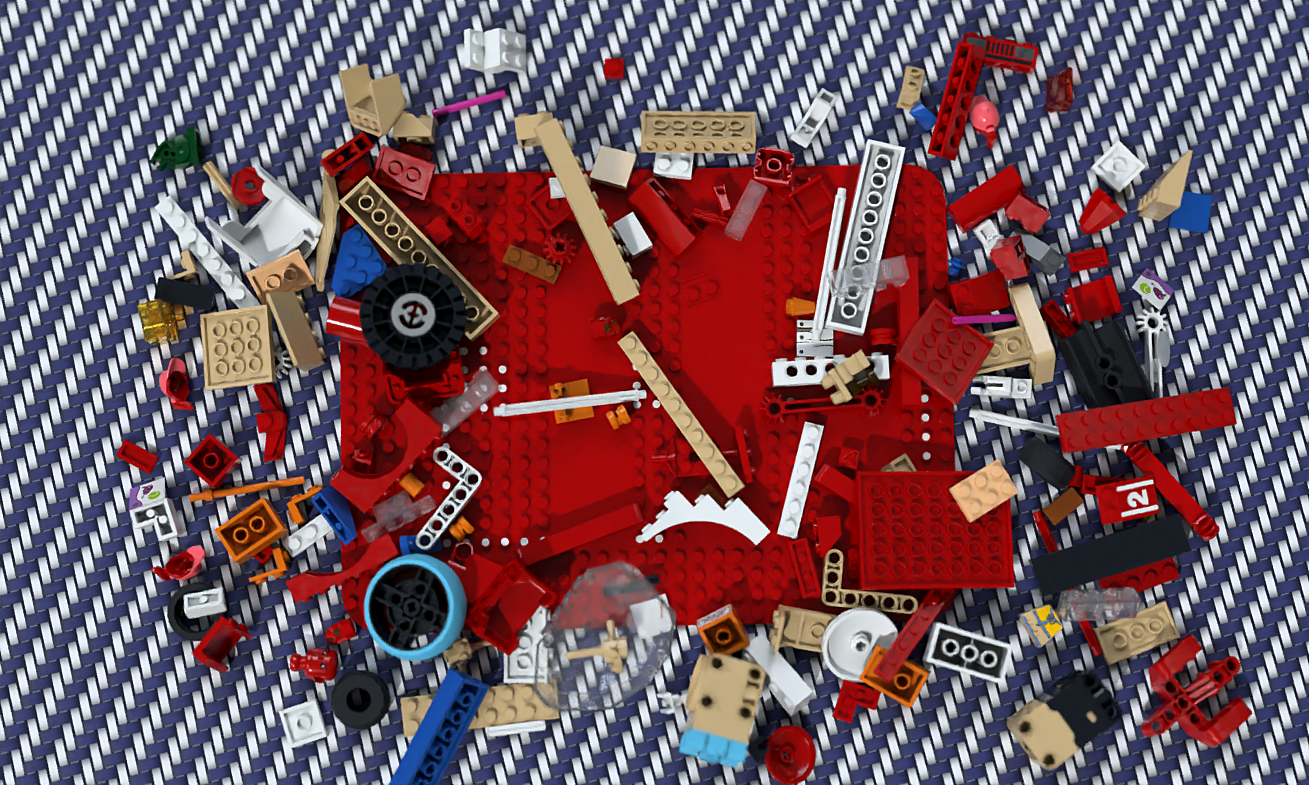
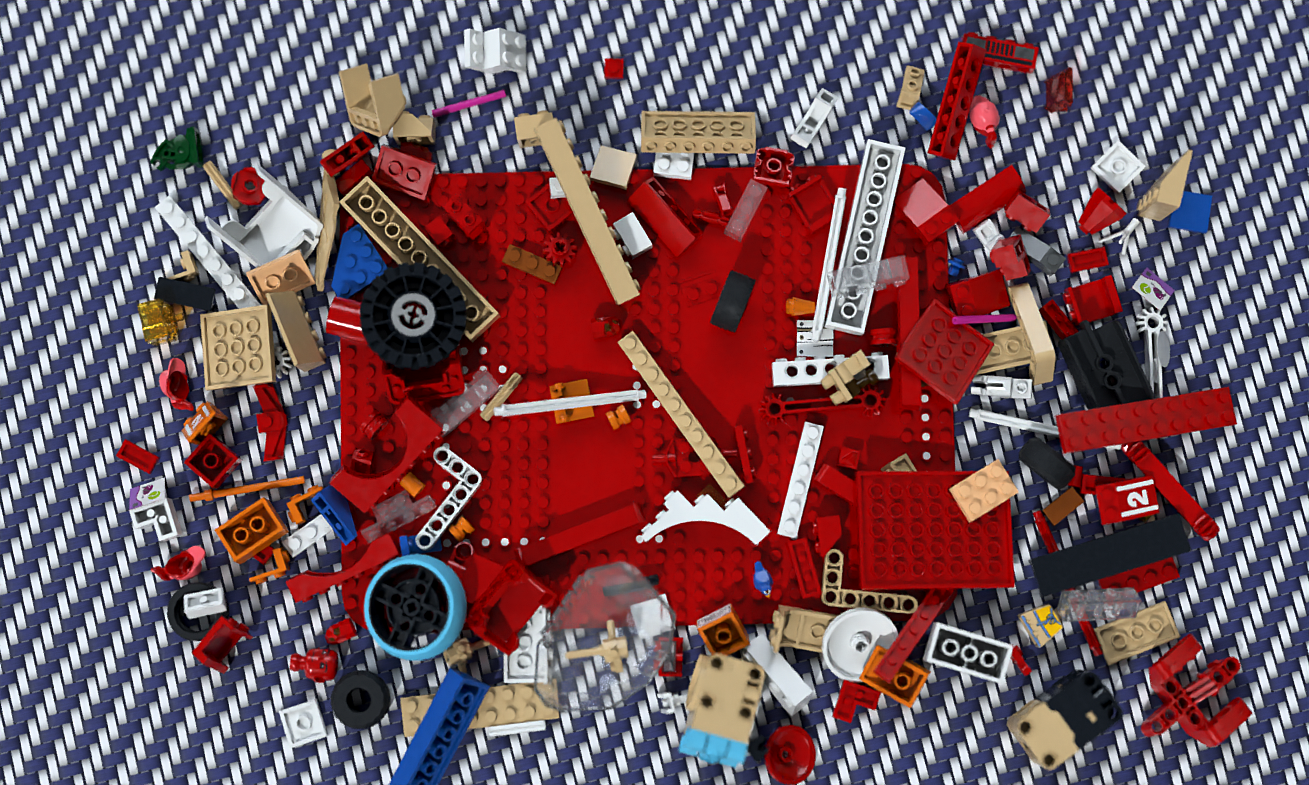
(206, 421): none -> orange slope
(501, 396): none -> tan axle
(673, 664): none -> window
(732, 301): none -> black tyre
(762, 579): none -> blue animal
(925, 211): none -> red slope
(1016, 657): none -> red plate
(1126, 233): none -> white plant

